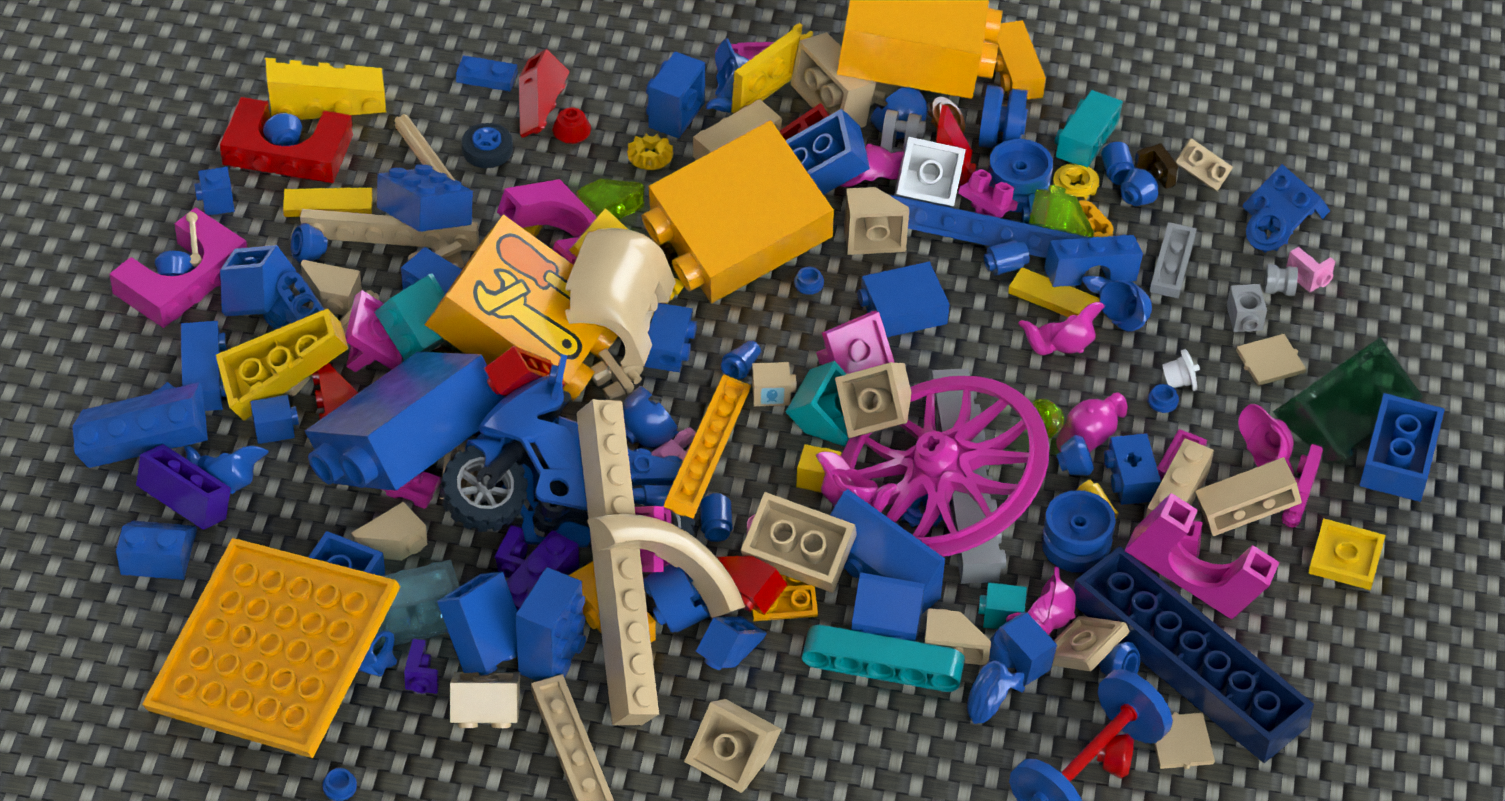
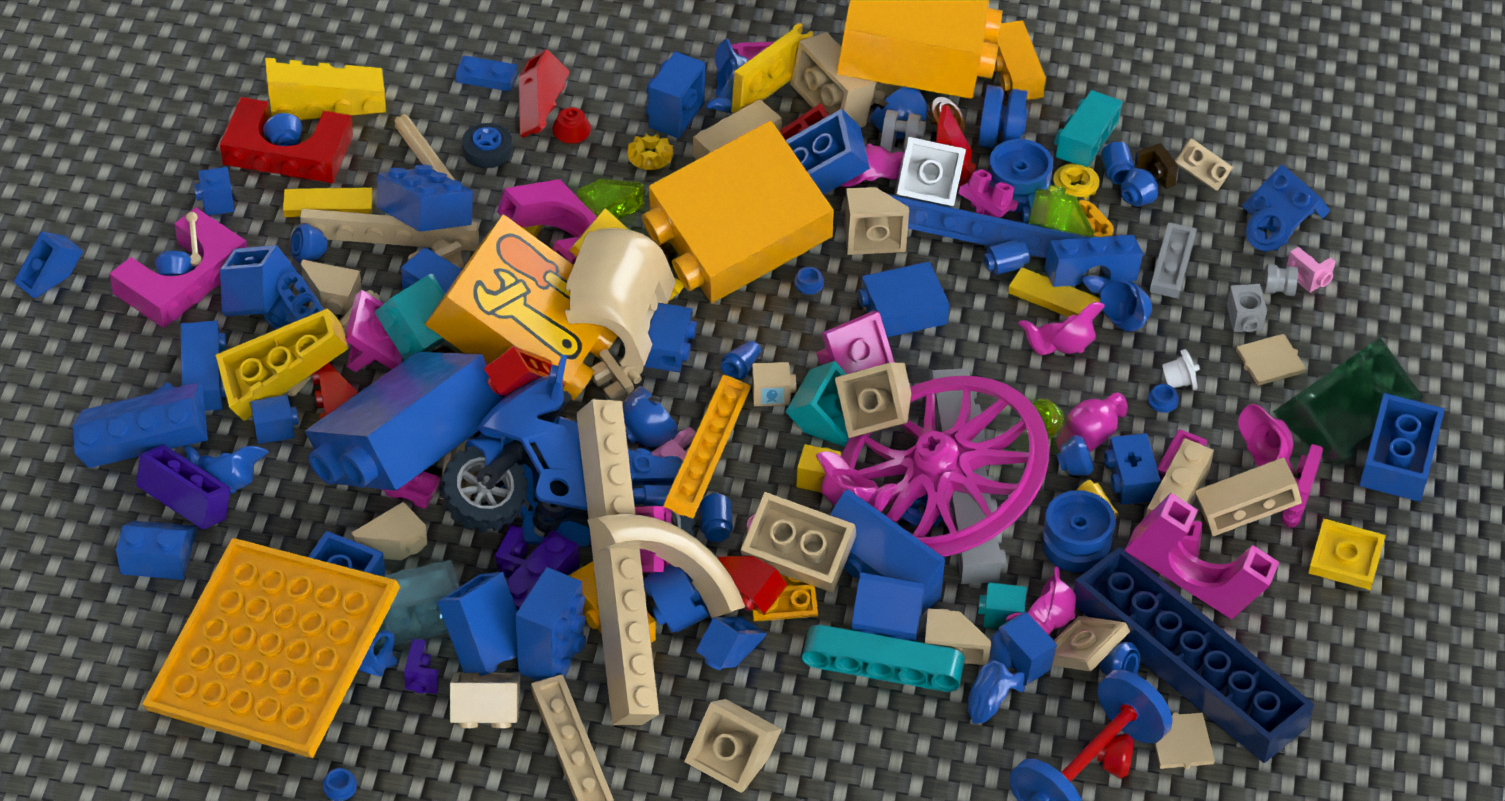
(47, 263): none -> blue slope

